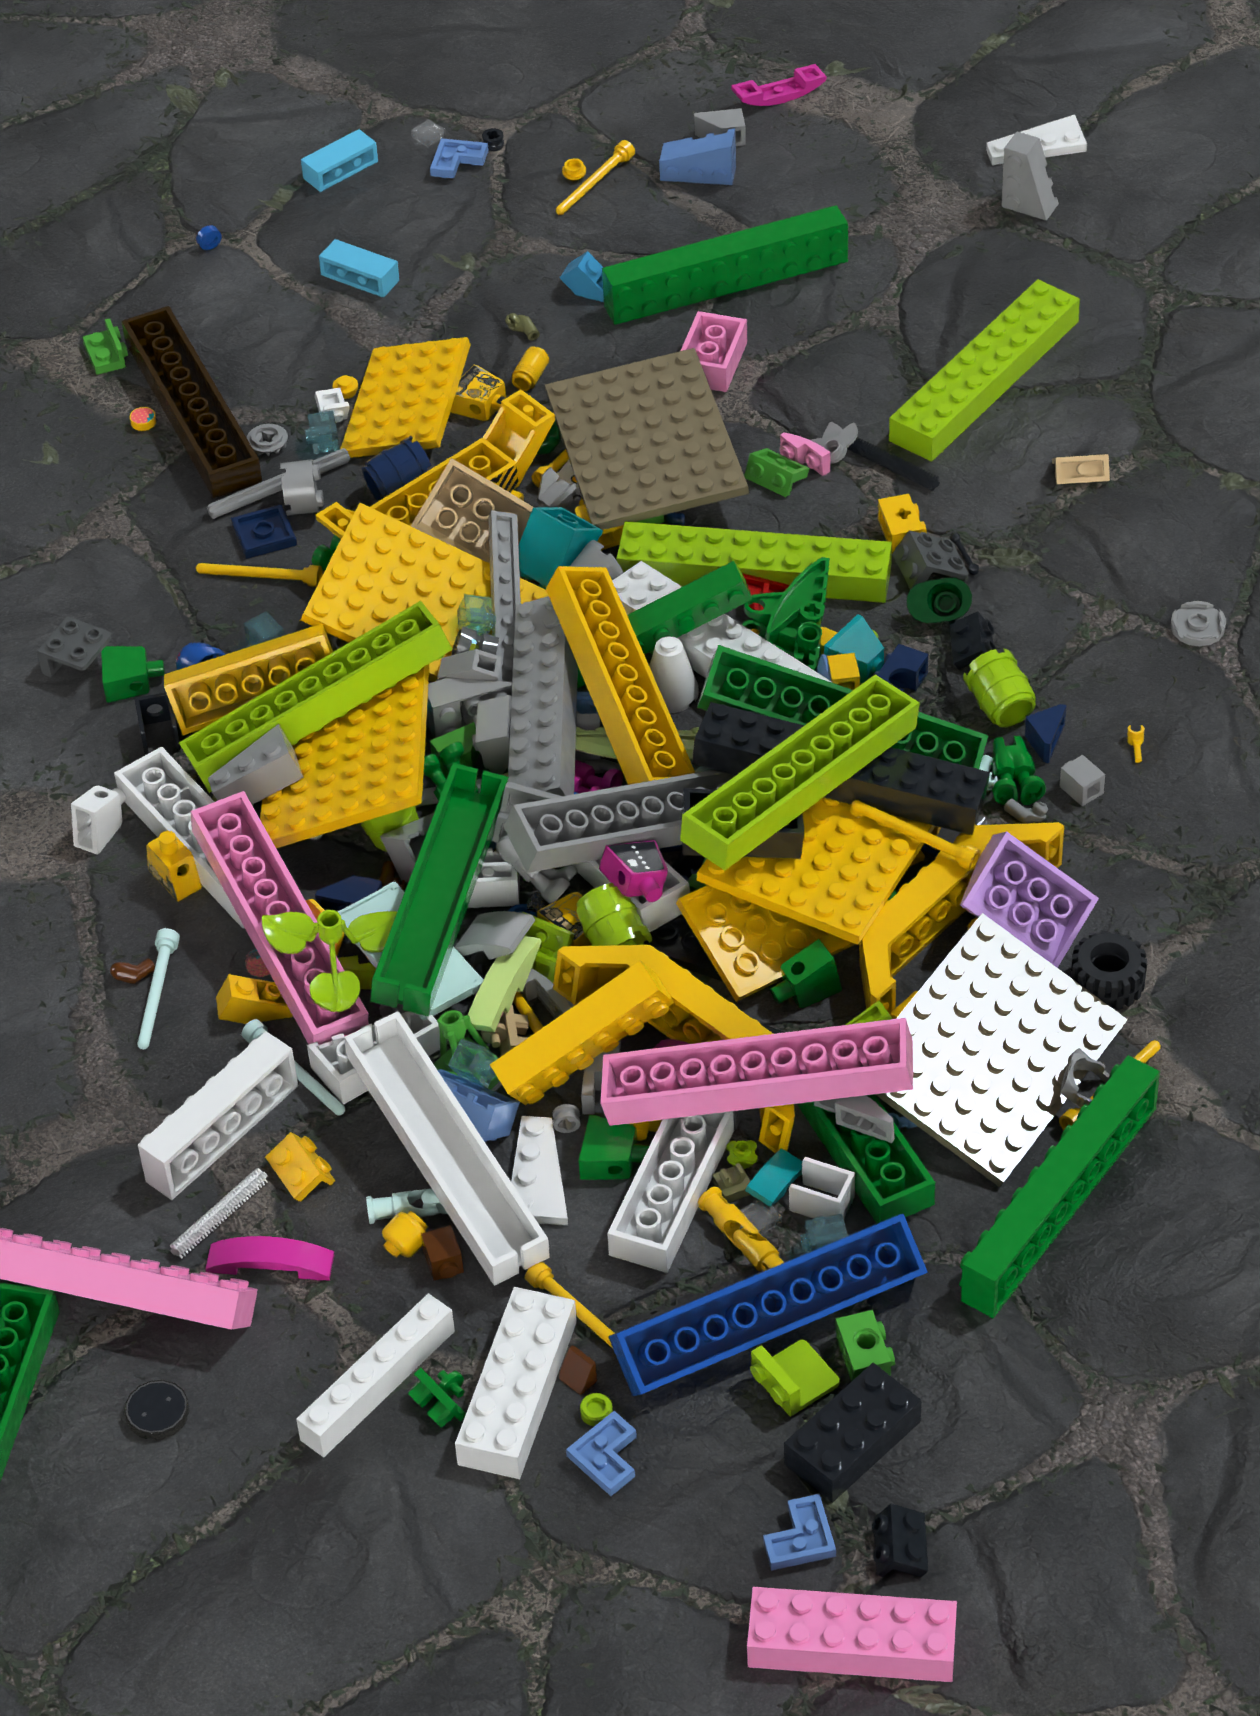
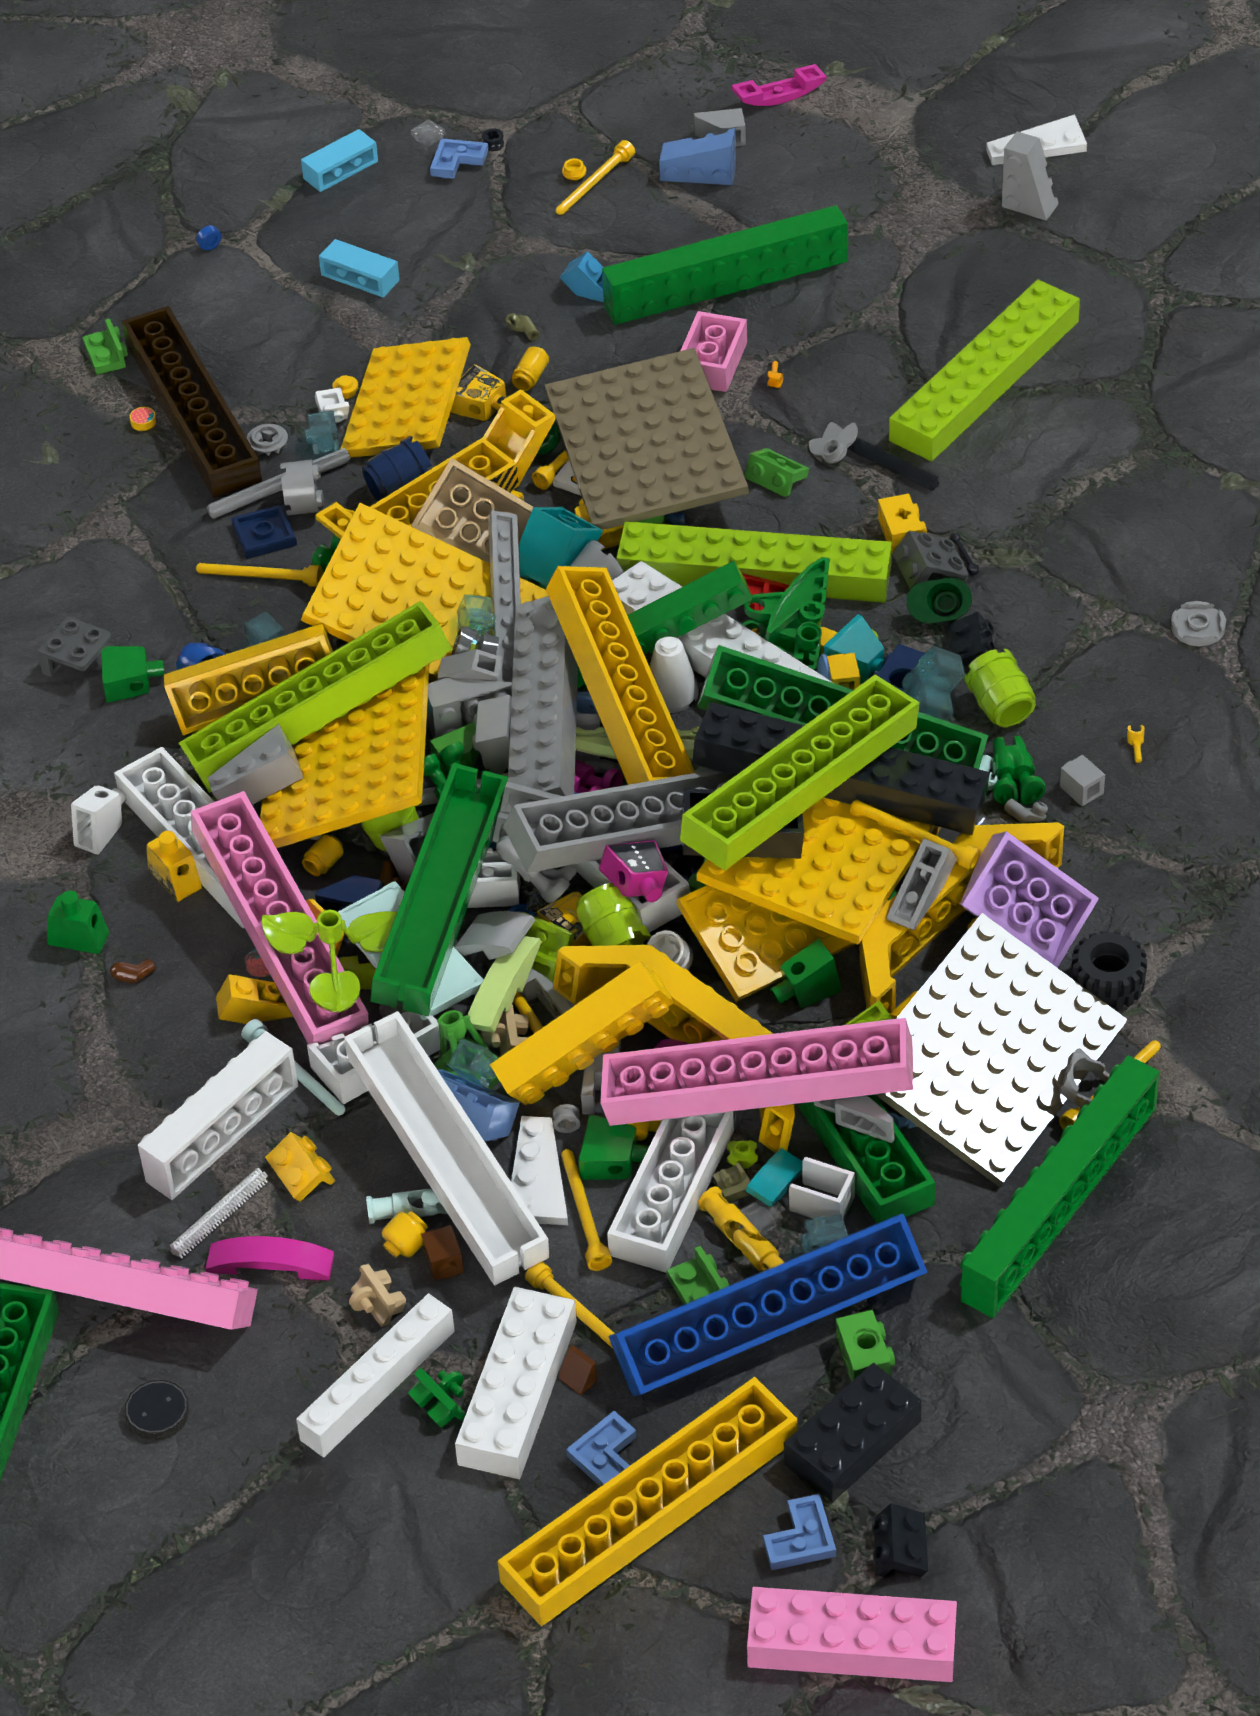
(76, 924): none -> green torso
(146, 717): black piece -> none
(166, 943): light aqua piece -> none
(322, 855): none -> yellow brick
(372, 1295): none -> tan hips
(556, 493): light grey brick -> none
(595, 1408): lime tile -> none
(597, 1254): none -> yellow piece
(646, 1501): none -> yellow brick
(673, 947): none -> white wheel
(696, 1277): none -> bright green bracket
(775, 378): none -> light orange hand
(793, 1375): lime bracket -> none
(805, 451): bright pink slope -> none
(922, 884): none -> light grey slope
(933, 681): none -> clear light blue brick
(1045, 729): dark blue slope -> none
(1081, 469): tan panel -> none

